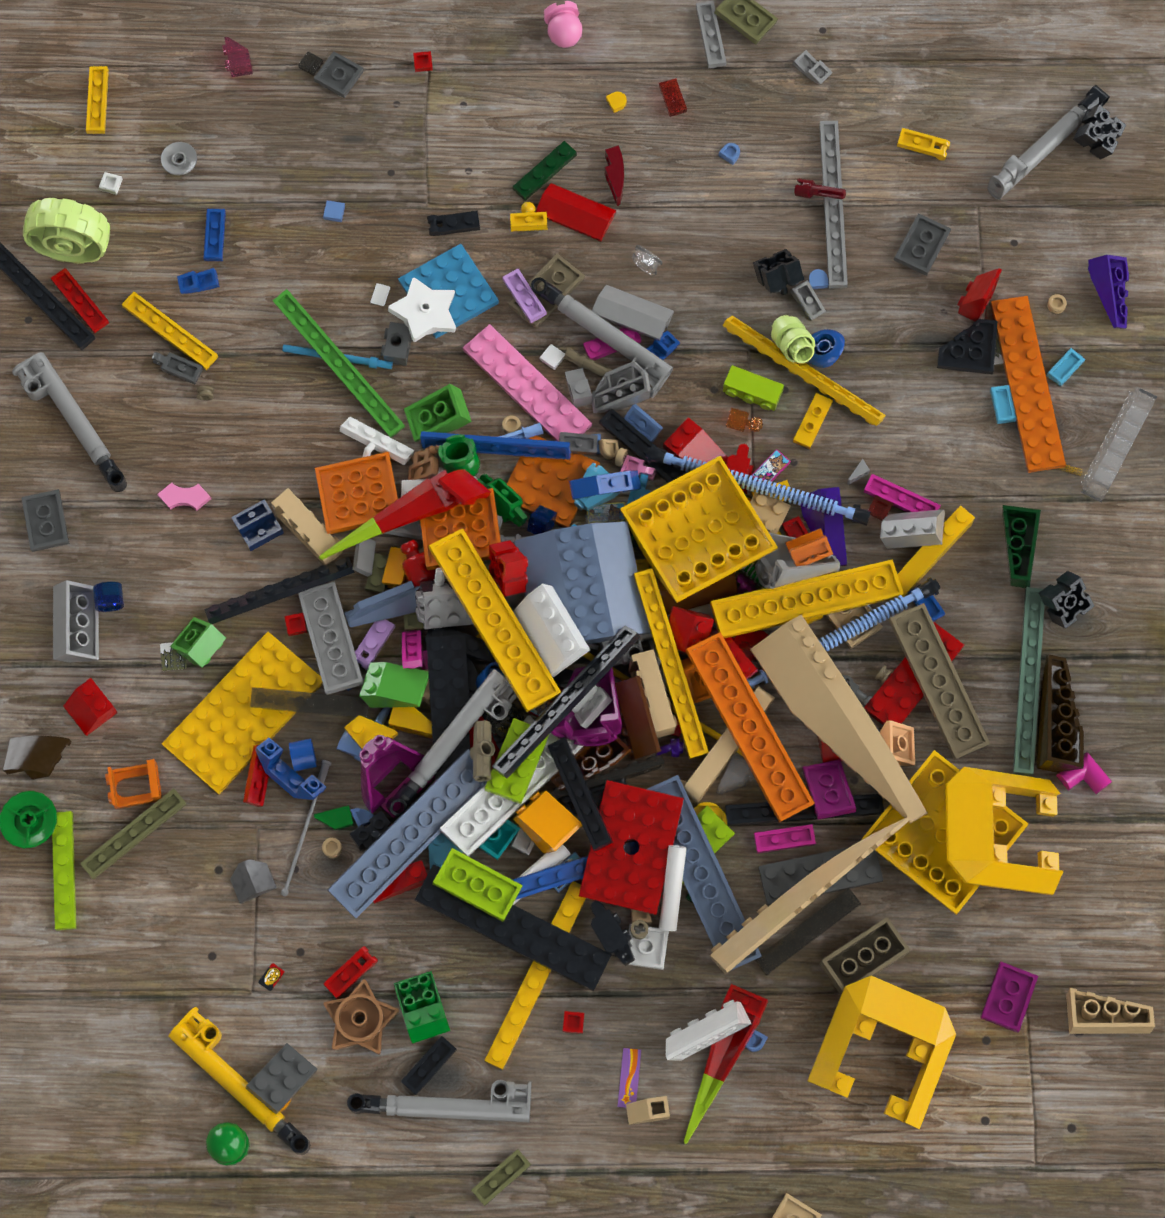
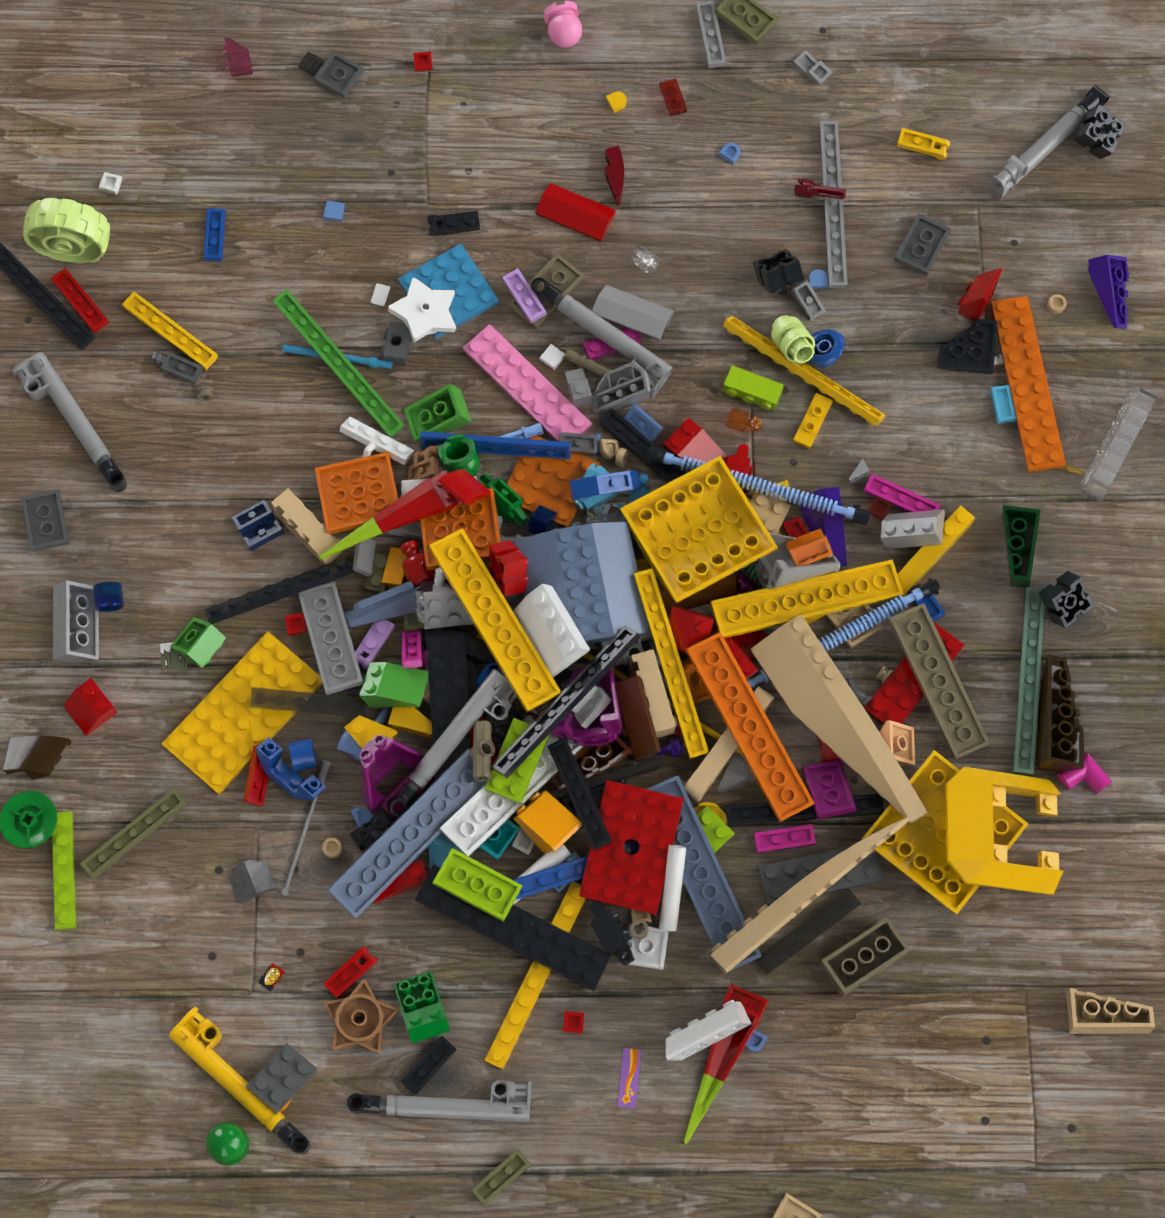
(97, 100): yellow plate -> none
(114, 776): orange panel -> none
(176, 152): light grey dish -> none
(177, 496): bright pink tile -> none
(197, 282): blue slope -> none
(336, 818): green tile -> none
(511, 424): tan tile -> none
(528, 219): yellow plate -> none
(544, 170): dark green plate -> none
(635, 464): bright pink plate -> none
(648, 1110): tan slope -> none
(665, 346): blue slope -> none
(772, 467): tile -> none
(858, 1012): yellow slope -> none
(1009, 997): magenta tile -> none
(1065, 367): medium azure tile -> none

